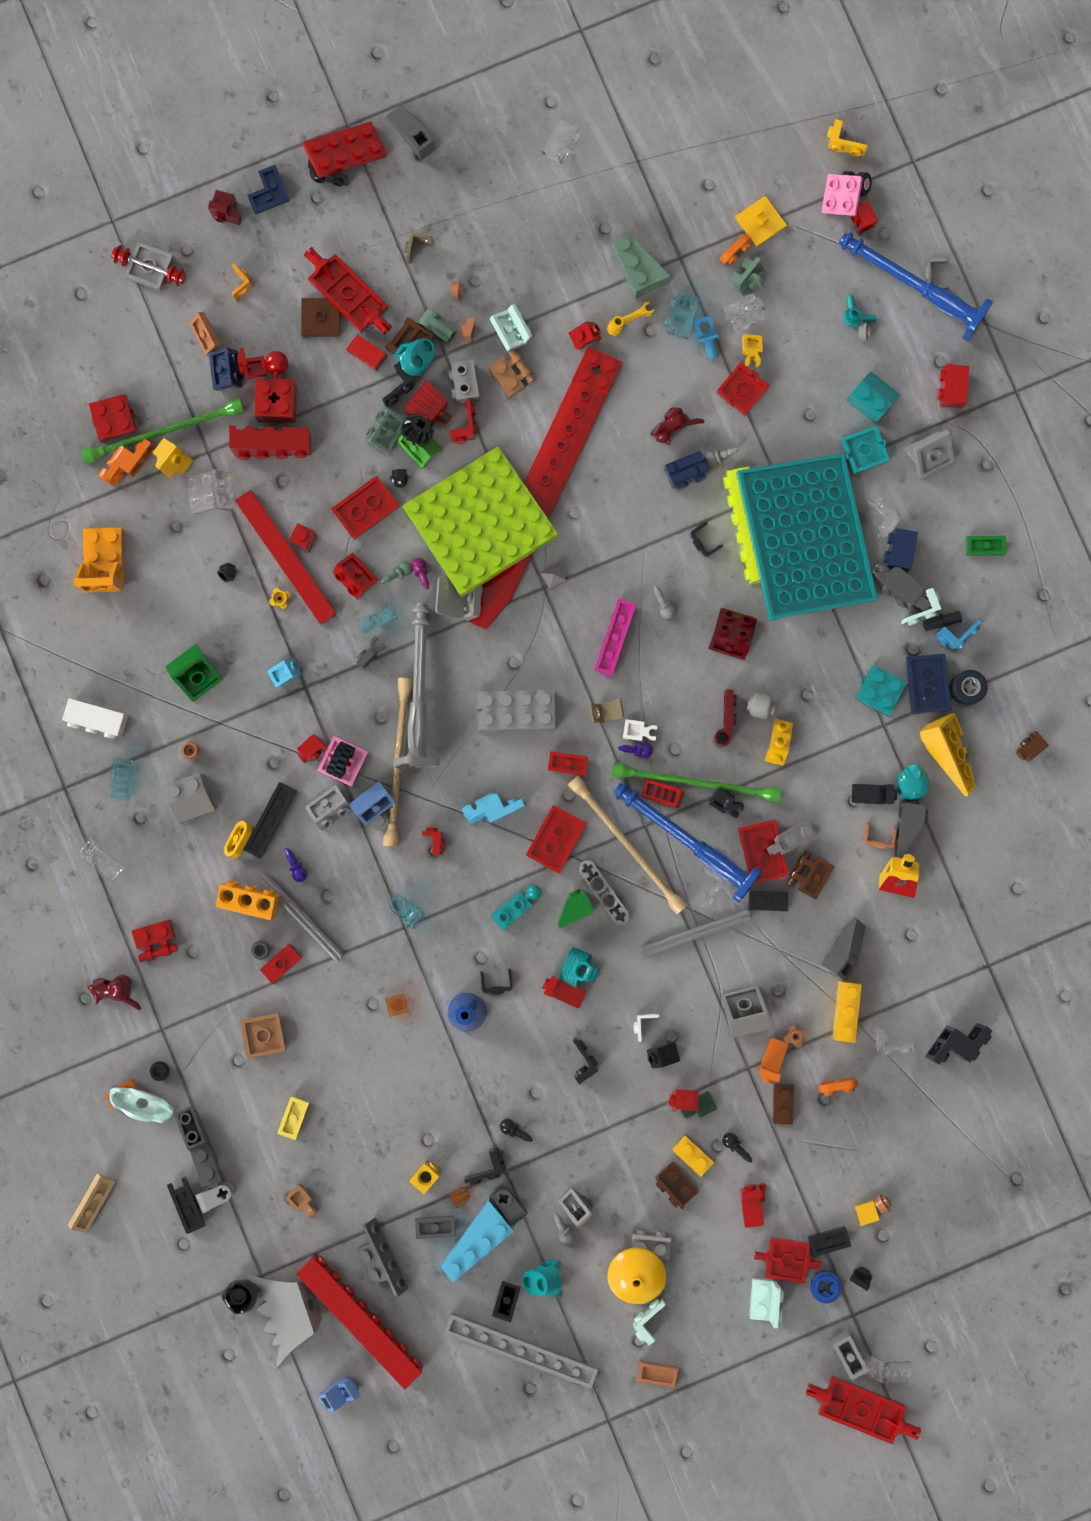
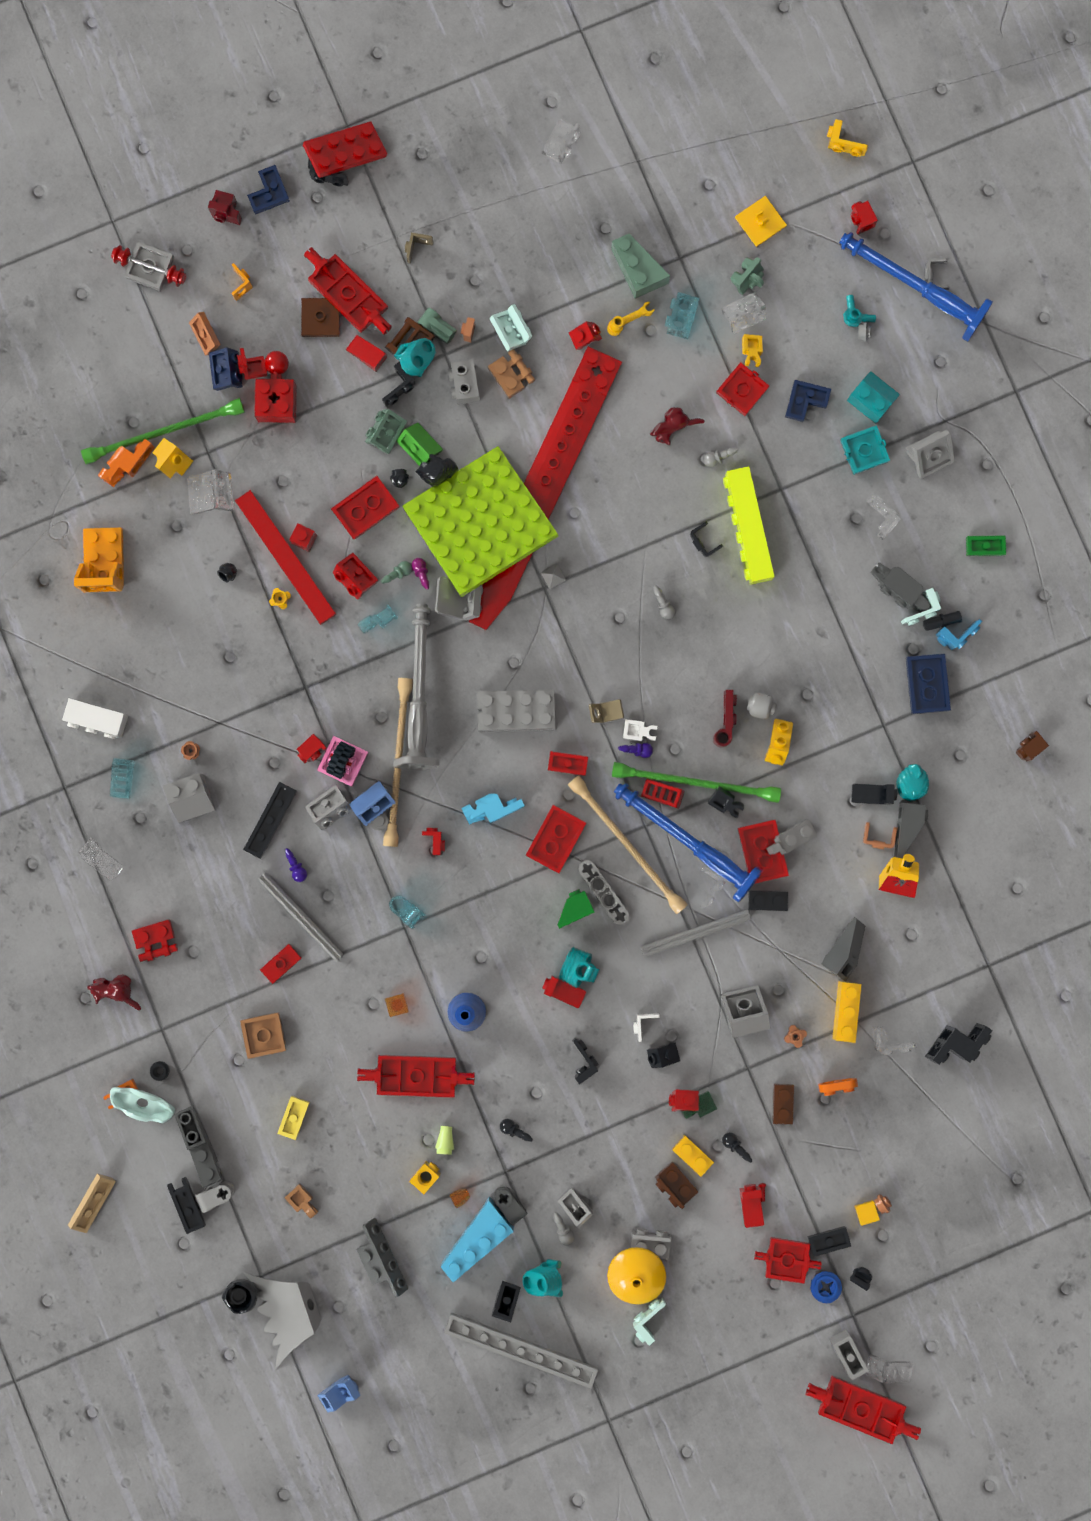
(112, 417): red plate -> none
(193, 673): green slope -> none
(238, 839): yellow plate -> none
(239, 902): light orange brick -> none
(256, 954): dark grey plate -> none
(269, 442): red wedge -> none
(284, 672): medium azure bracket -> none
(360, 1321): red brick -> none
(366, 657): dark grey plate -> none
(412, 132): dark grey slope -> none
(416, 1076): none -> red plate
(417, 429): black gear -> none
(429, 403): red torso -> none
(435, 1227): dark grey plate -> none
(437, 470): none -> black hair
(445, 1141): none -> yellowish green cone
(456, 289): nougat plate -> none
(461, 436): red bracket -> none
(497, 990): black piece -> none
(497, 1161): black bracket -> none
(516, 906): teal plate -> none
(615, 637): dark pink plate -> none
(657, 1374): nougat tile -> none
(686, 470): dark blue brick -> none
(707, 338): dark azure bracket -> none
(731, 253): orange plate -> none
(733, 633): dark red bracket -> none
(766, 1300): light aqua bracket -> none
(772, 1060): orange bracket -> none
(804, 394): none -> dark blue plate
(806, 536): teal plate -> none
(815, 878): reddish brown plate -> none
(844, 191): bright pink plate -> none
(881, 690): teal plate -> none
(901, 549): dark blue brick -> none
(945, 745): yellow wedge -> none
(953, 386): red brick -> none
(973, 682): black wheel -> none

